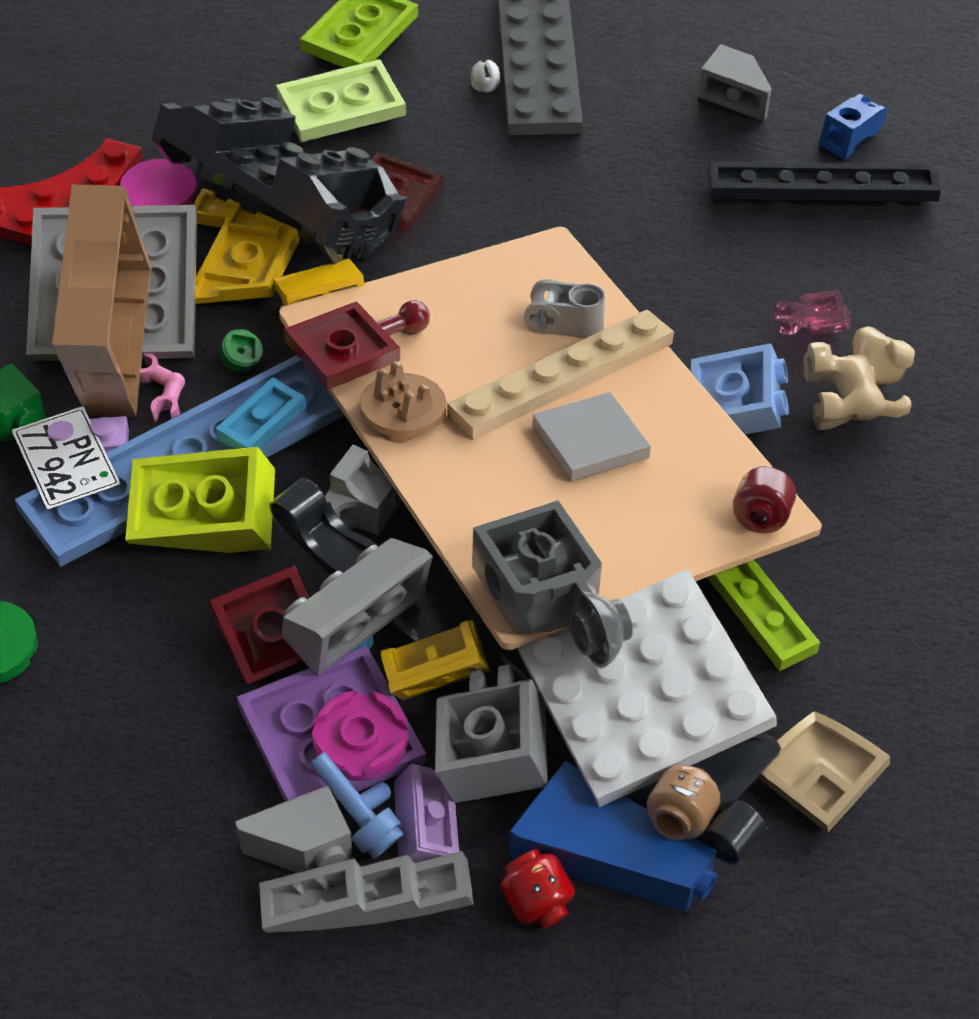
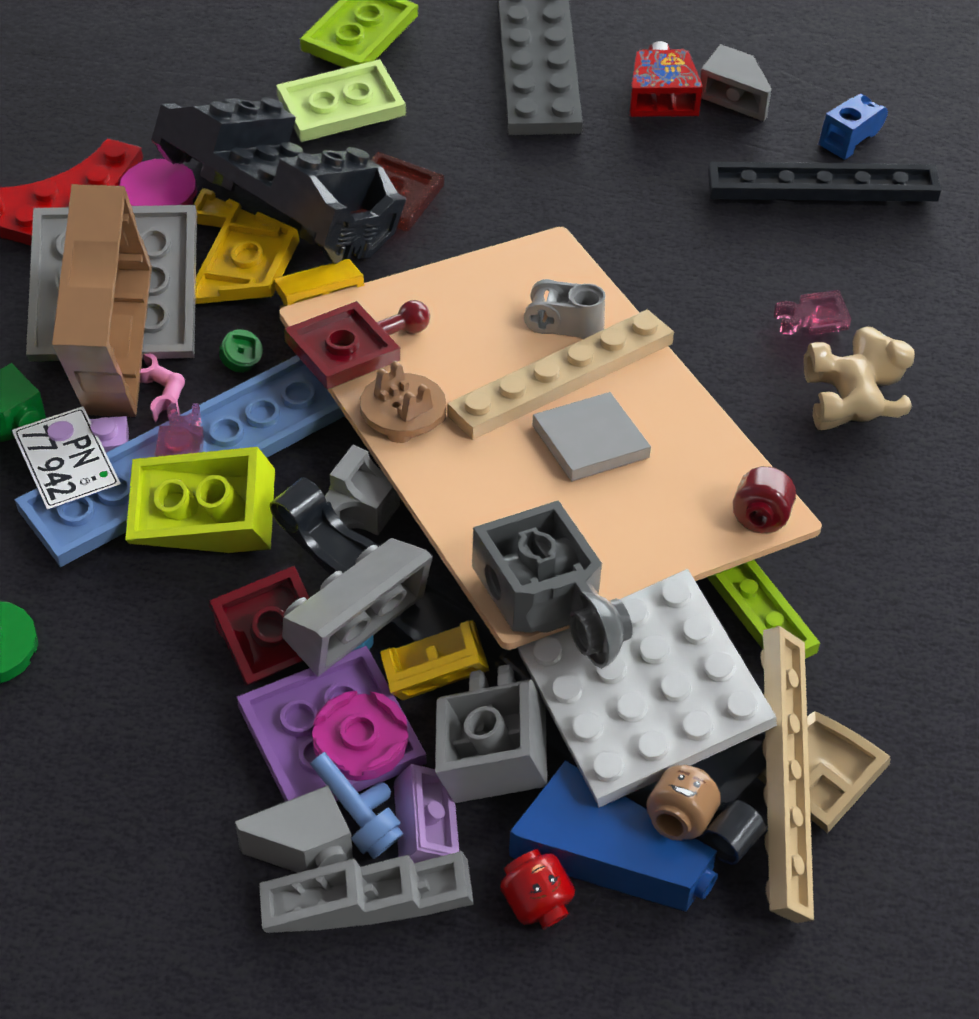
(182, 435): none -> clear pink plate
(261, 416): dark azure plate -> none
(483, 83): white hinge -> none
(665, 83): none -> red torso
(746, 386): light blue plate -> none
(787, 773): none -> tan plate

